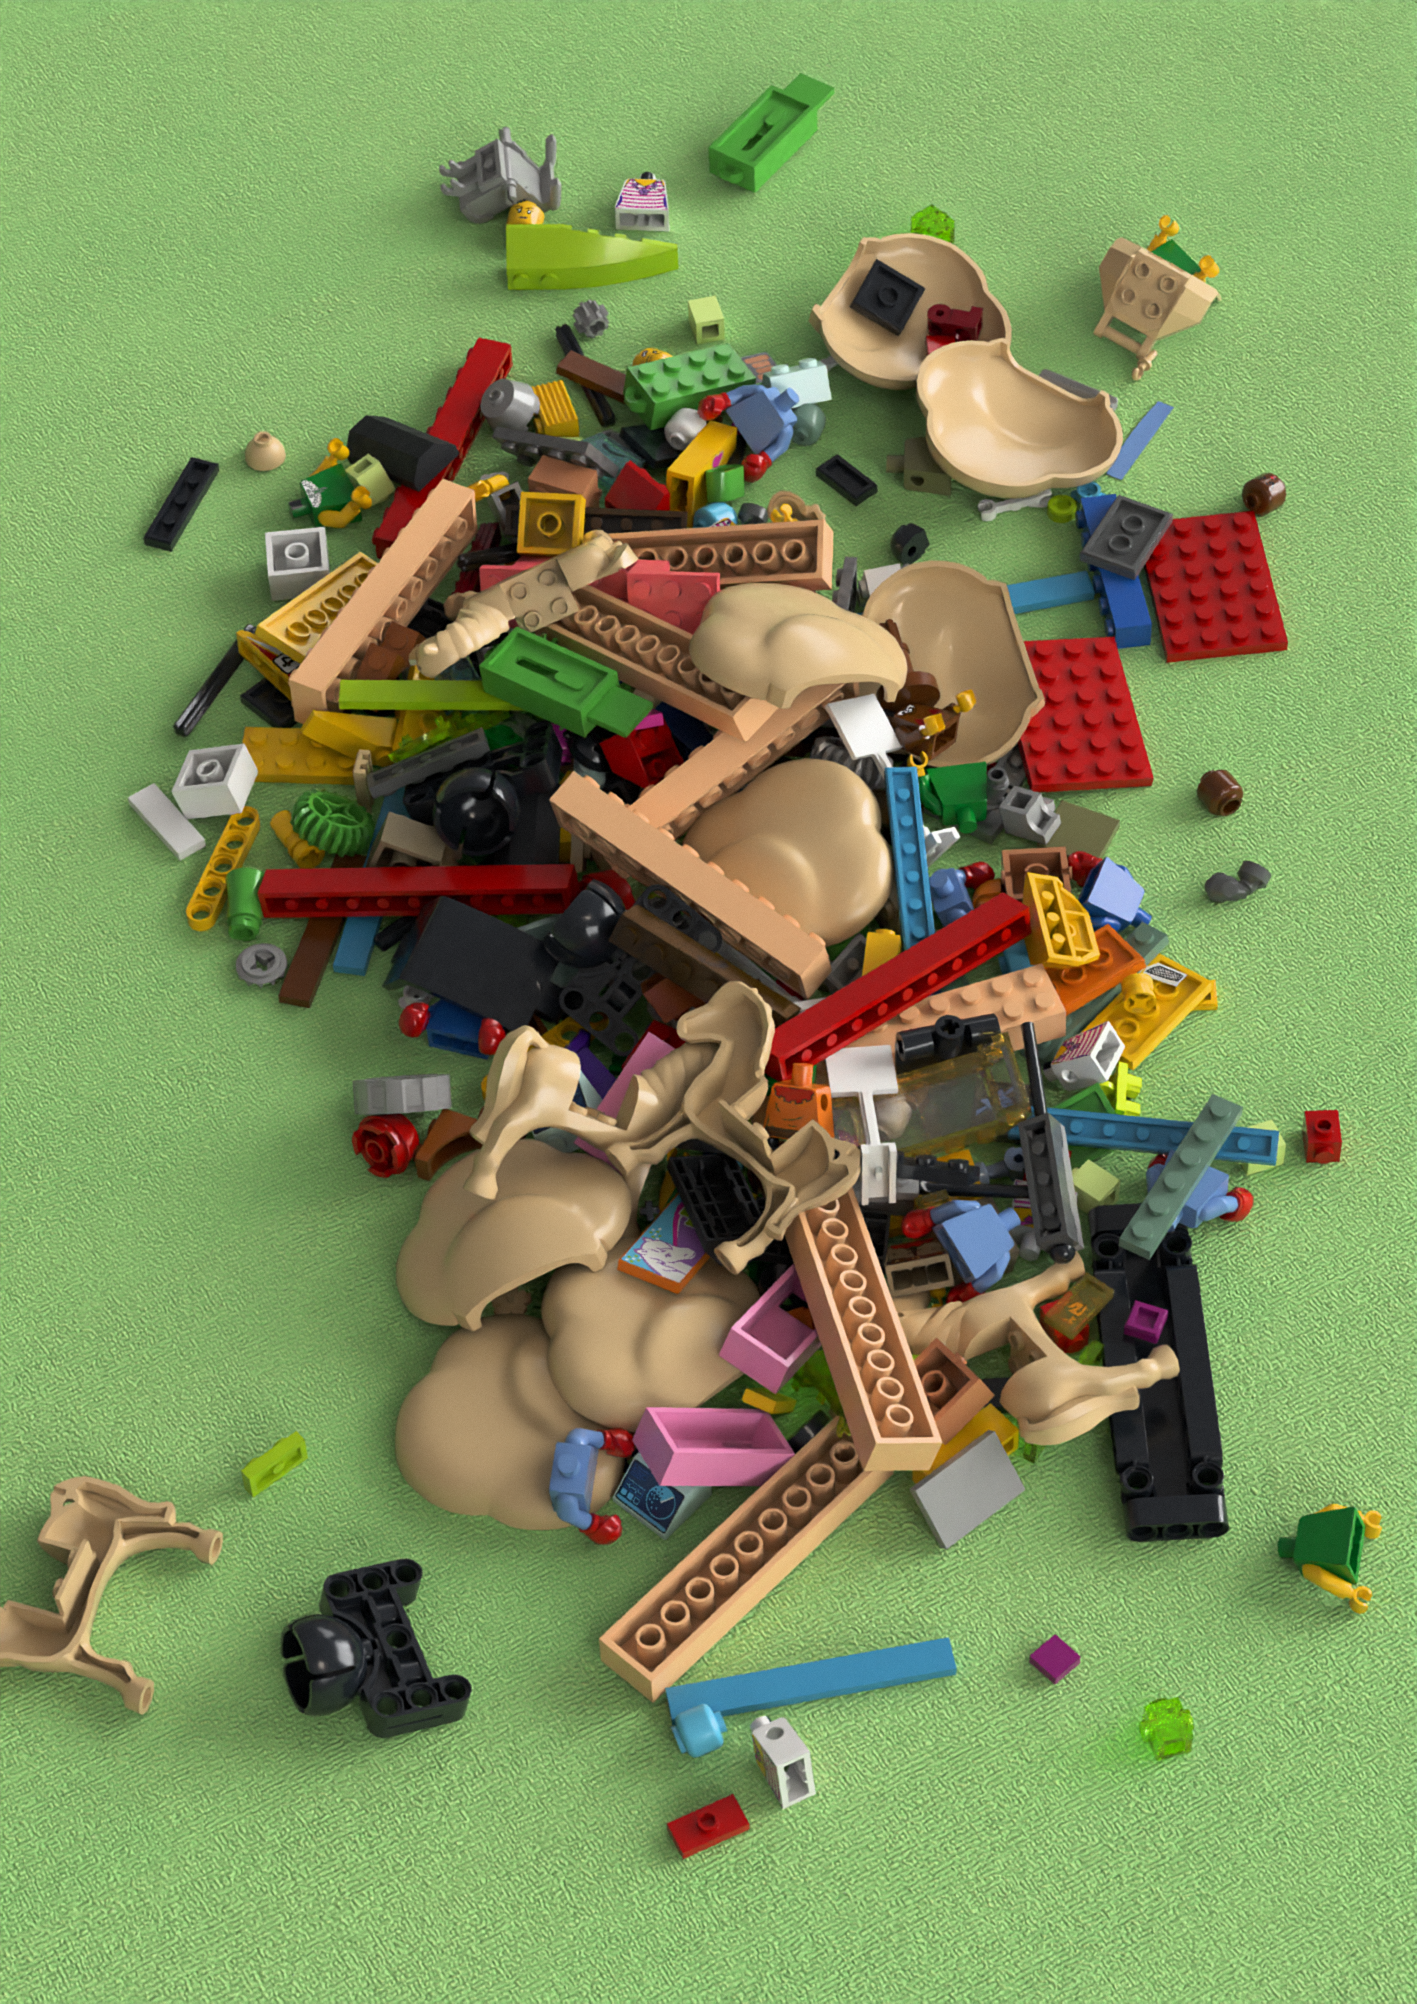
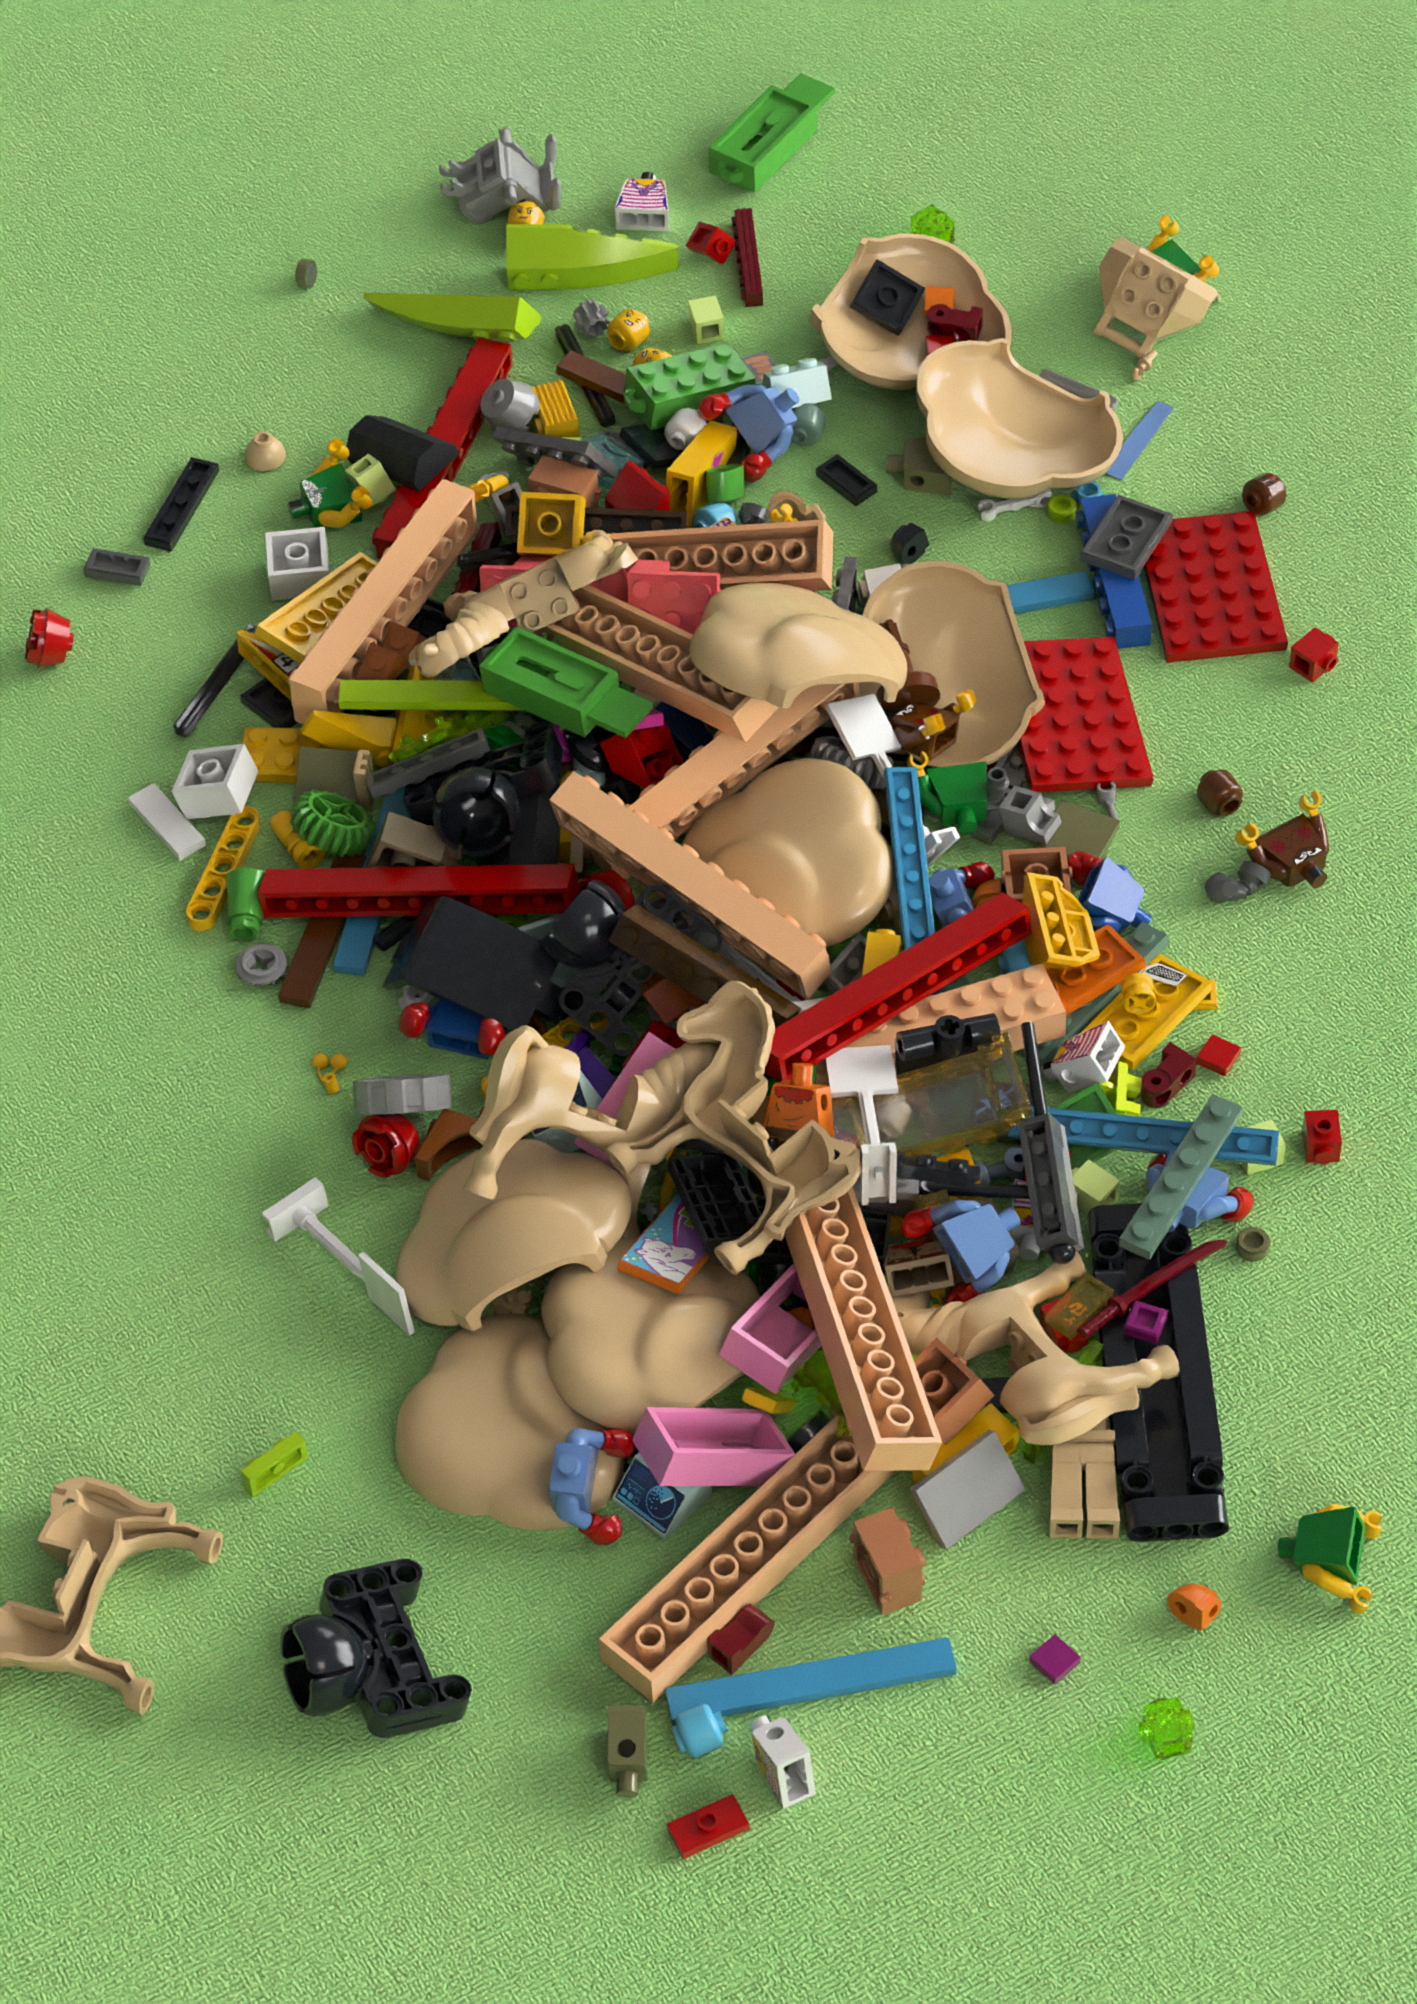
(48, 638): none -> red cone
(116, 567): none -> dark grey plate
(300, 1211): none -> white piece
(306, 273): none -> olive tile
(326, 770): none -> olive tile
(337, 1061): none -> yellow piece
(461, 315): none -> lime wedge
(627, 1747): none -> olive torso
(628, 330): none -> yellow head
(711, 242): none -> red bracket
(739, 1638): none -> dark red leg
(747, 257): none -> dark red piece
(888, 1560): none -> nougat brick
(938, 295): none -> orange tile
(1095, 1456): none -> tan hips
(1107, 798): none -> light grey hand
(1118, 1305): none -> dark red sword
(1168, 1078): none -> dark red leg
(1194, 1605): none -> orange piece
(1218, 1055): none -> red tile
(1252, 1244): none -> olive tile
(1294, 849): none -> reddish brown torso
(1314, 654): none -> red brick

